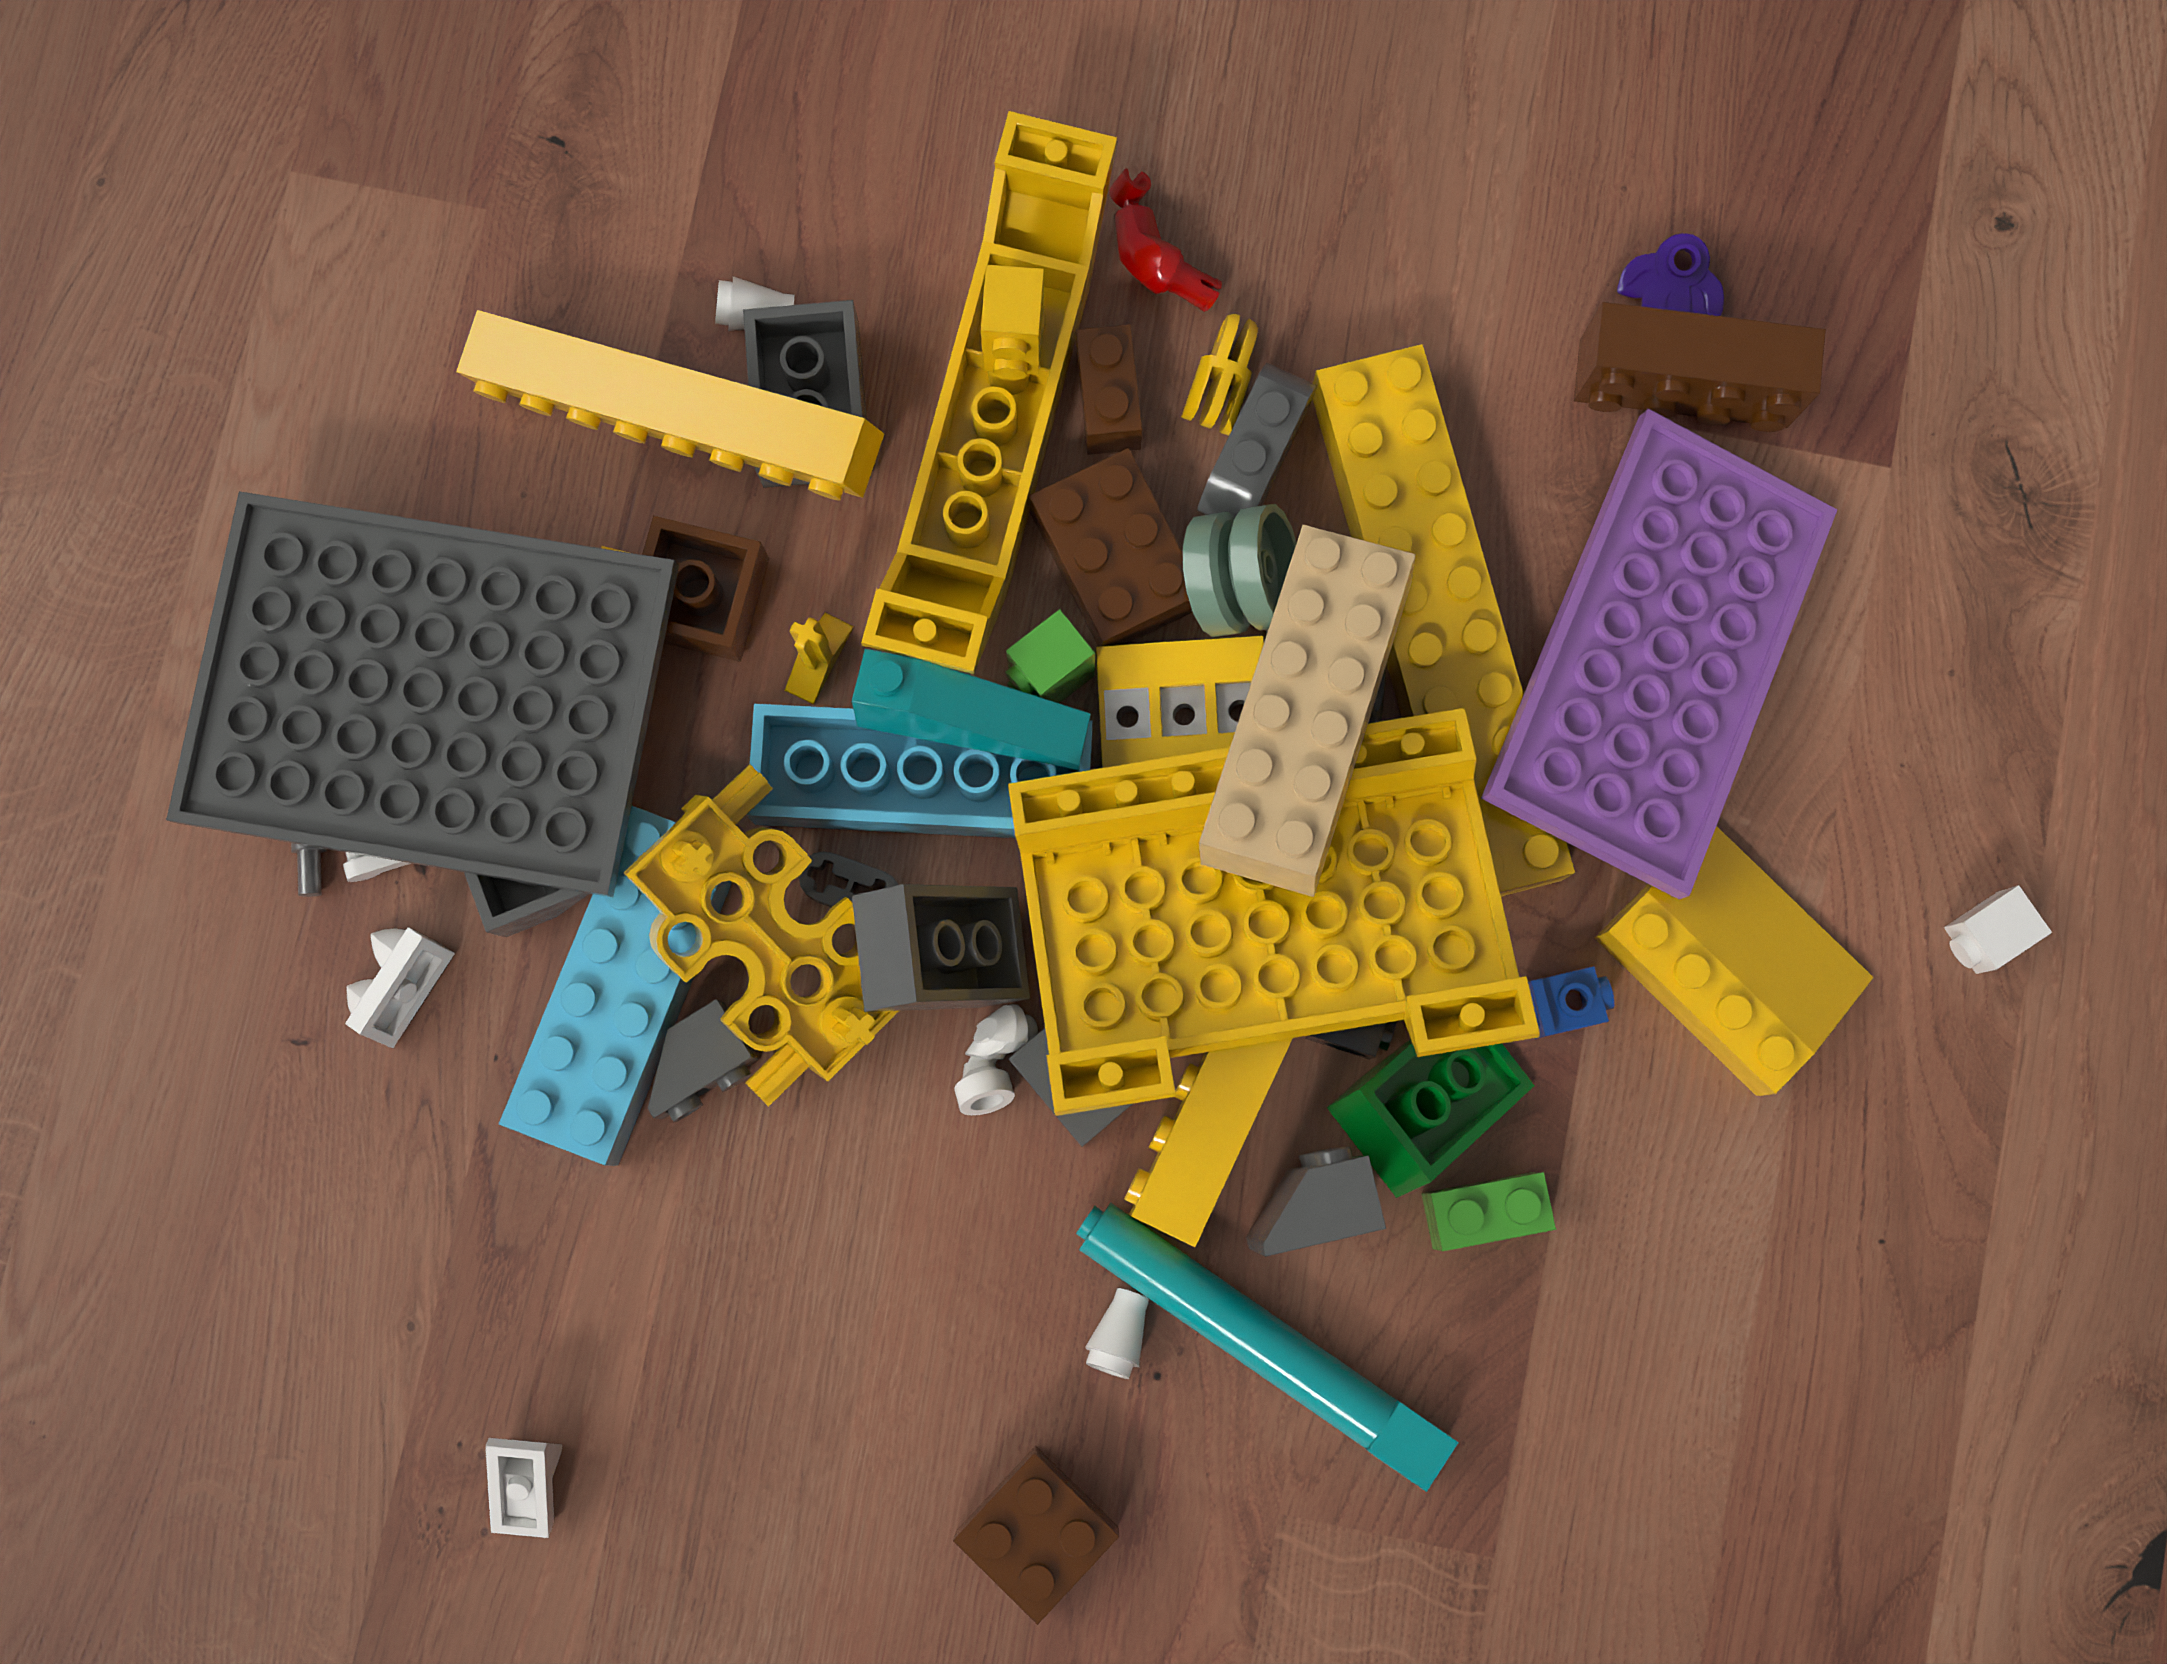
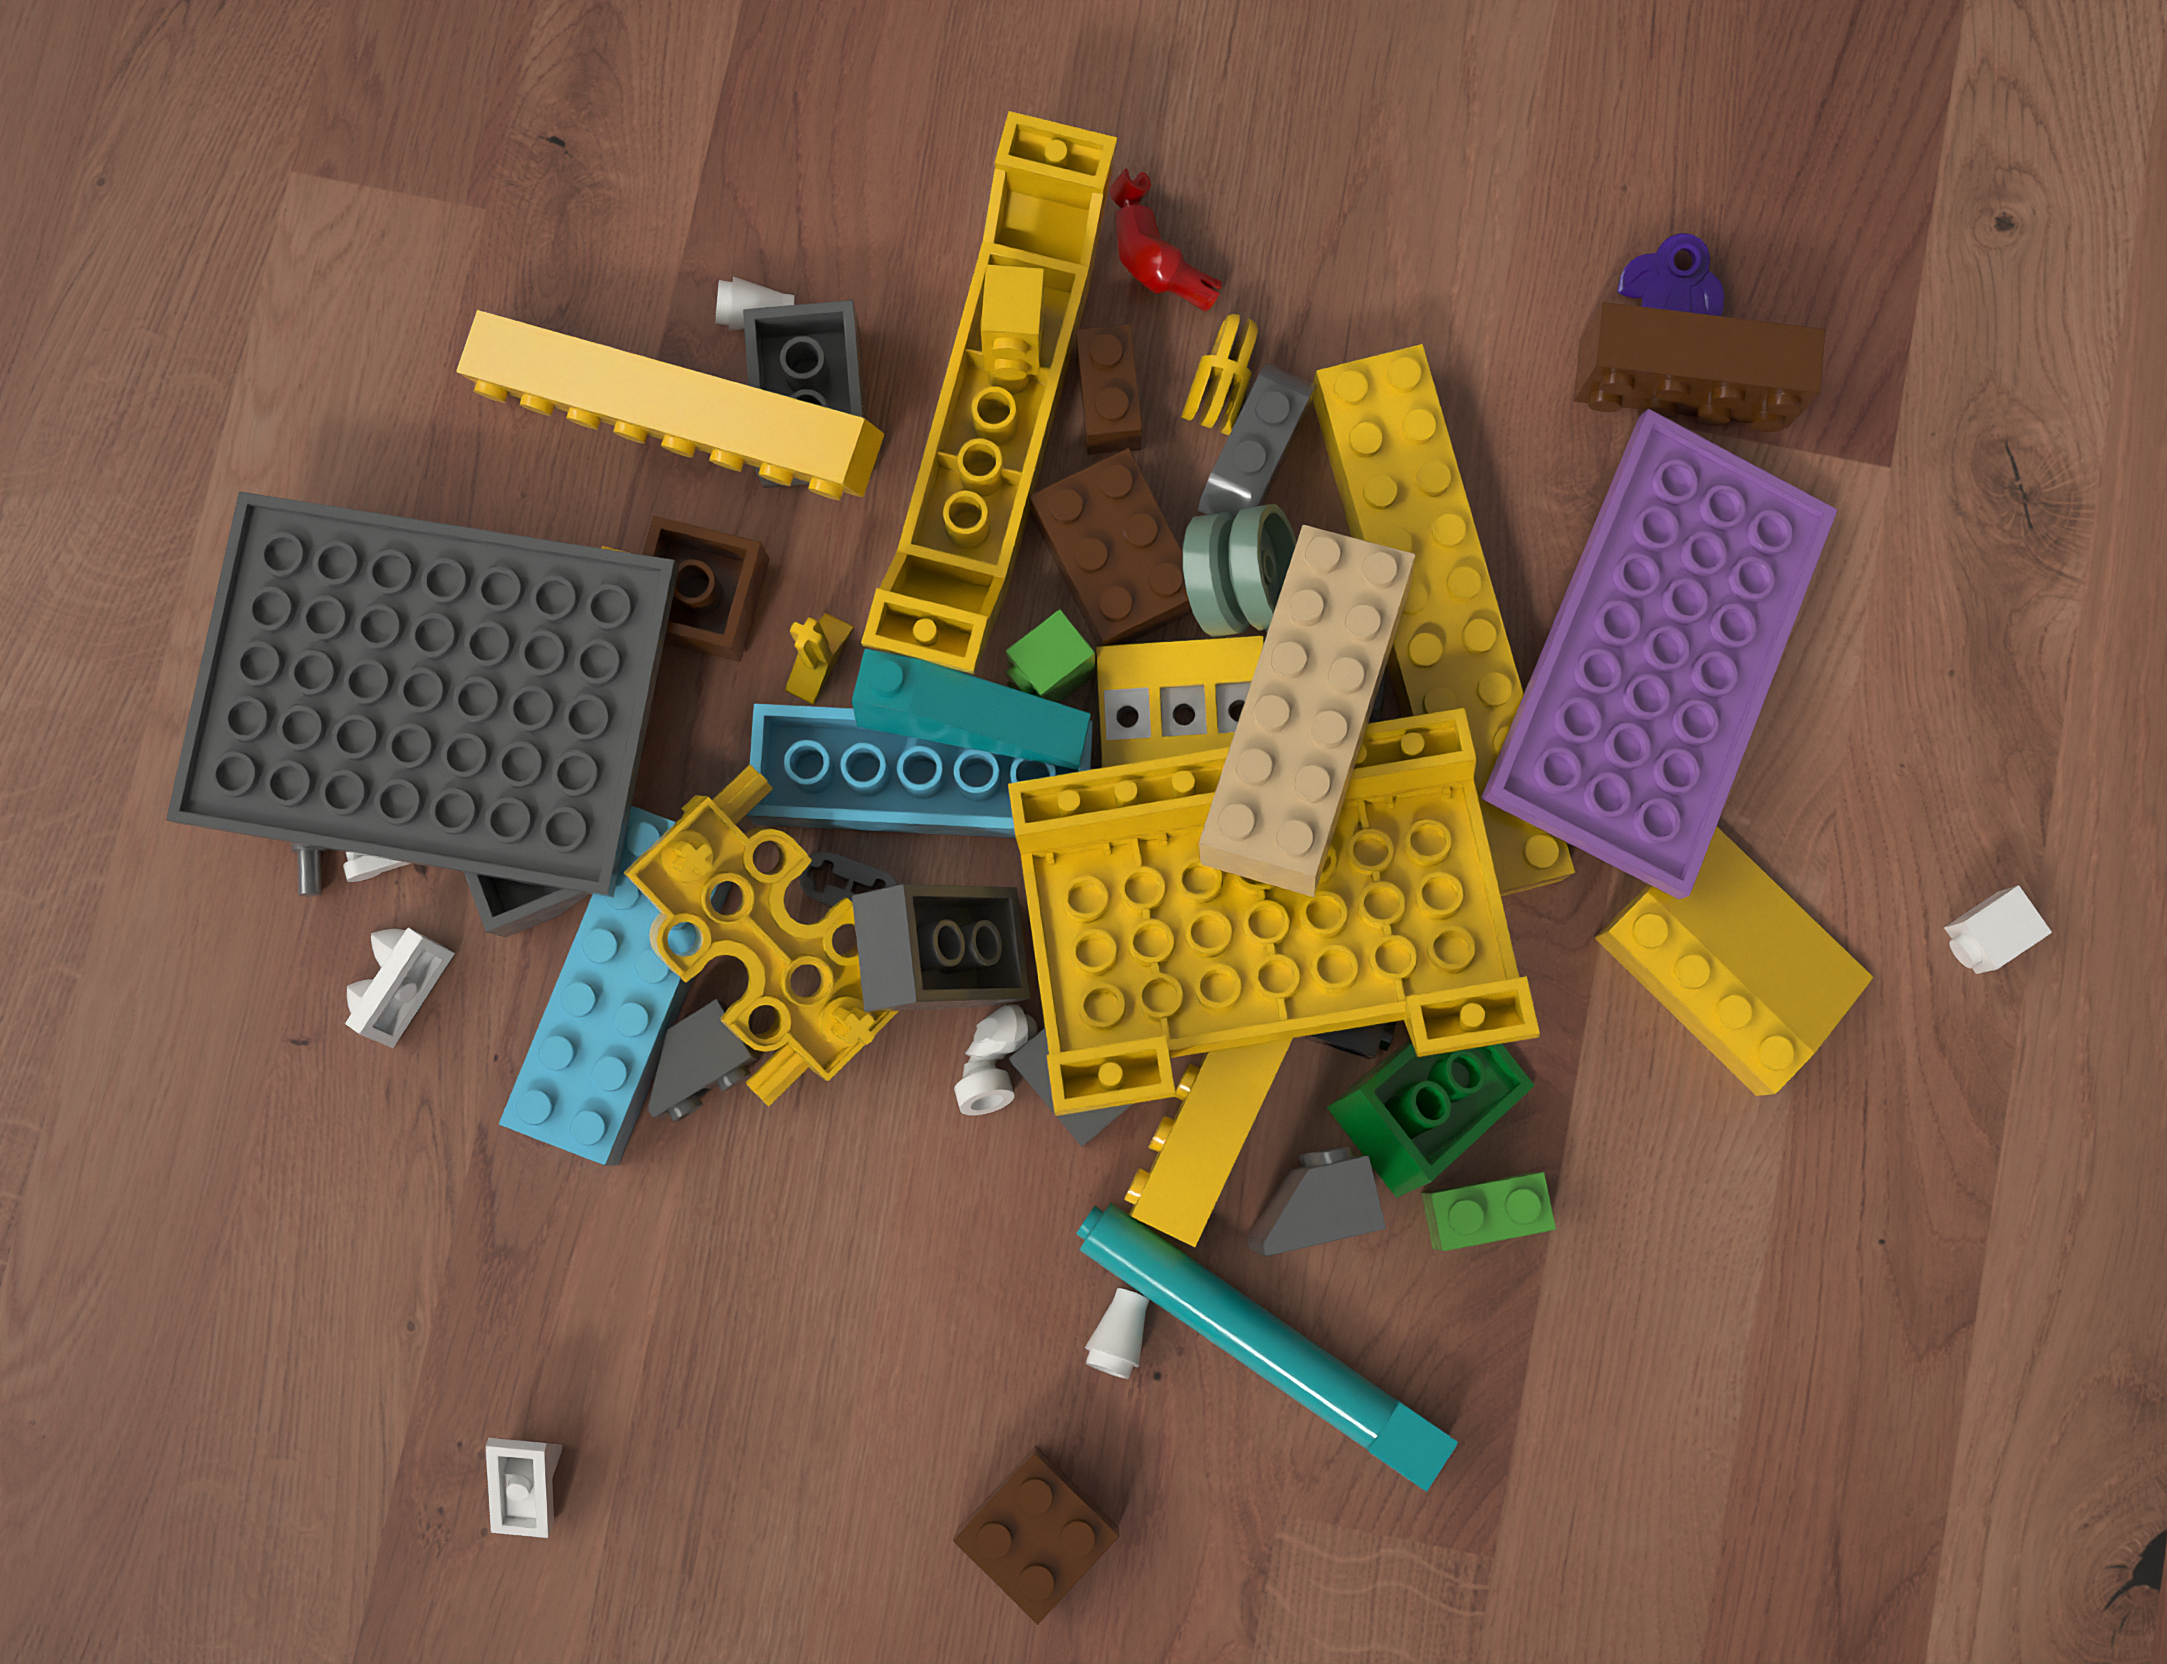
(1550, 1004): blue brick -> none

